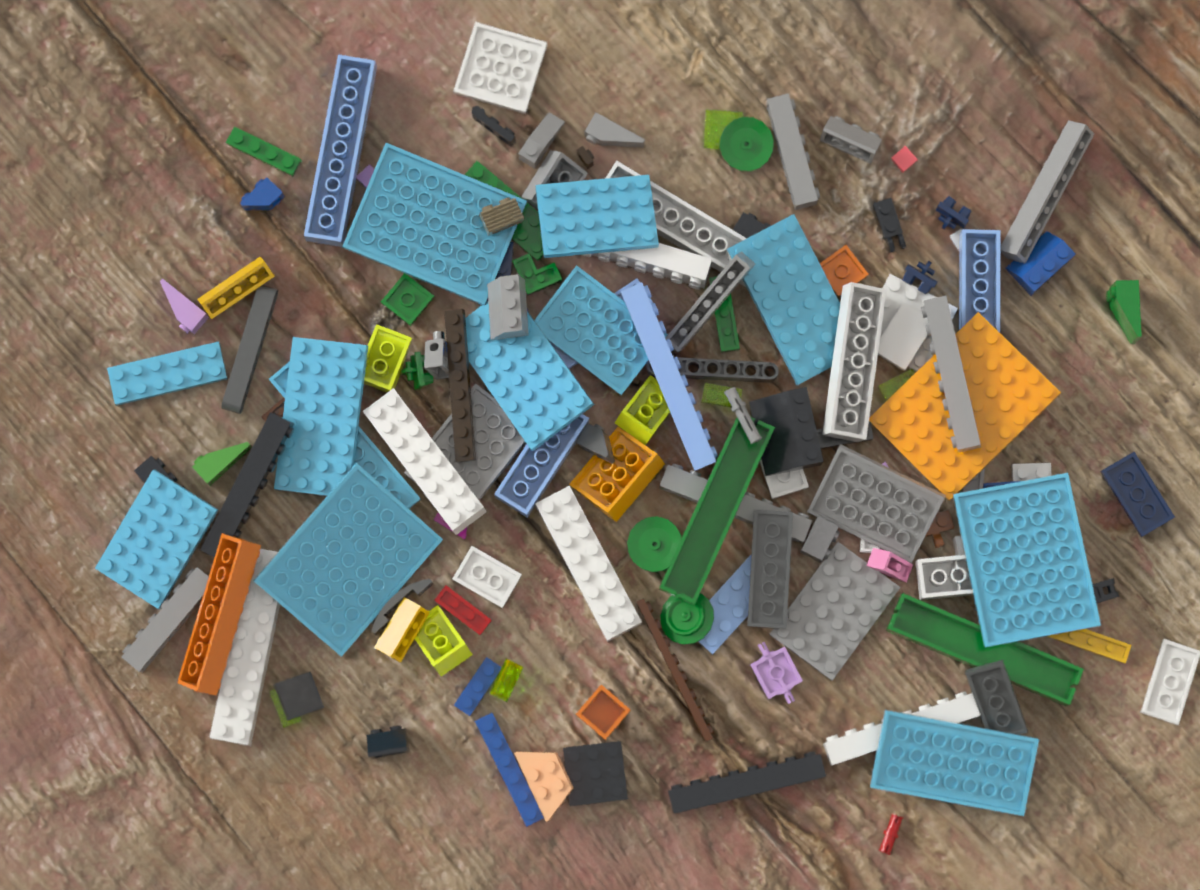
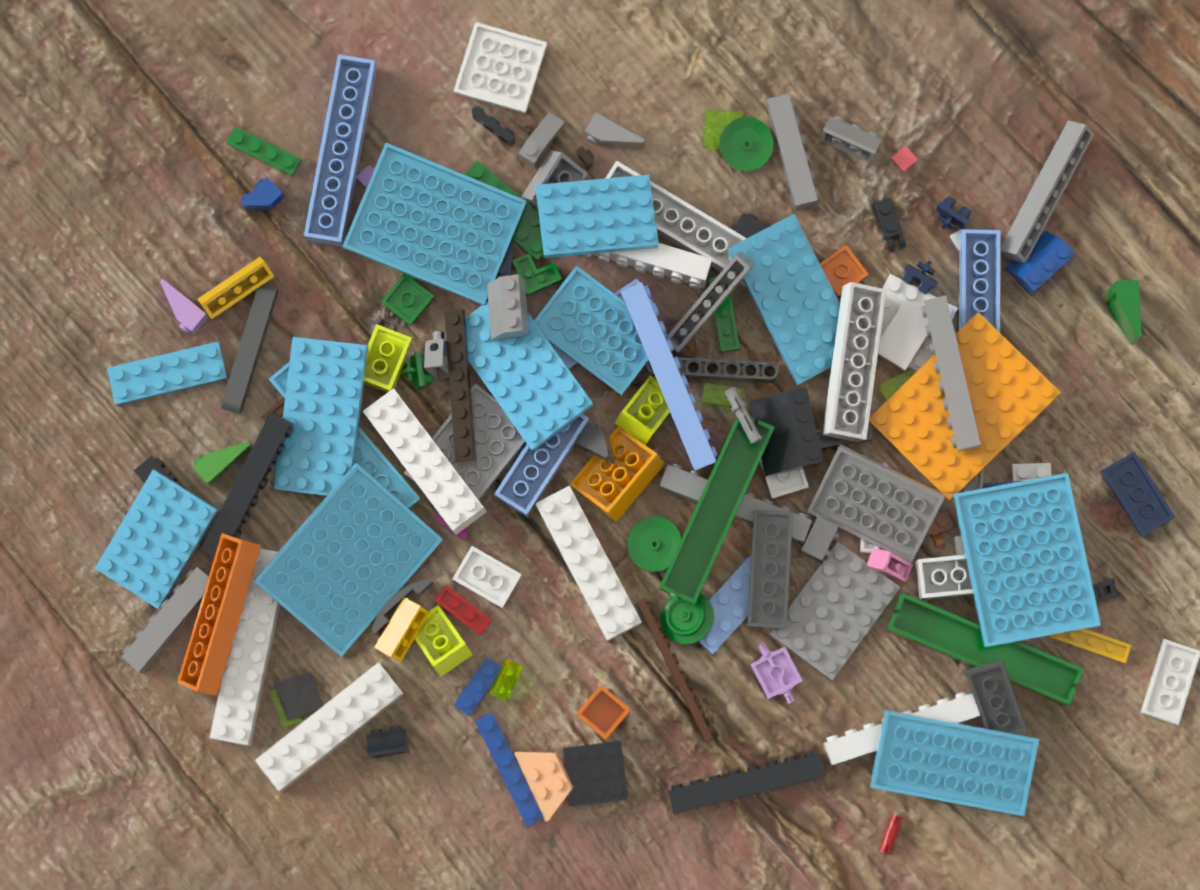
(329, 727): none -> white brick
(501, 216): dark tan brick -> none

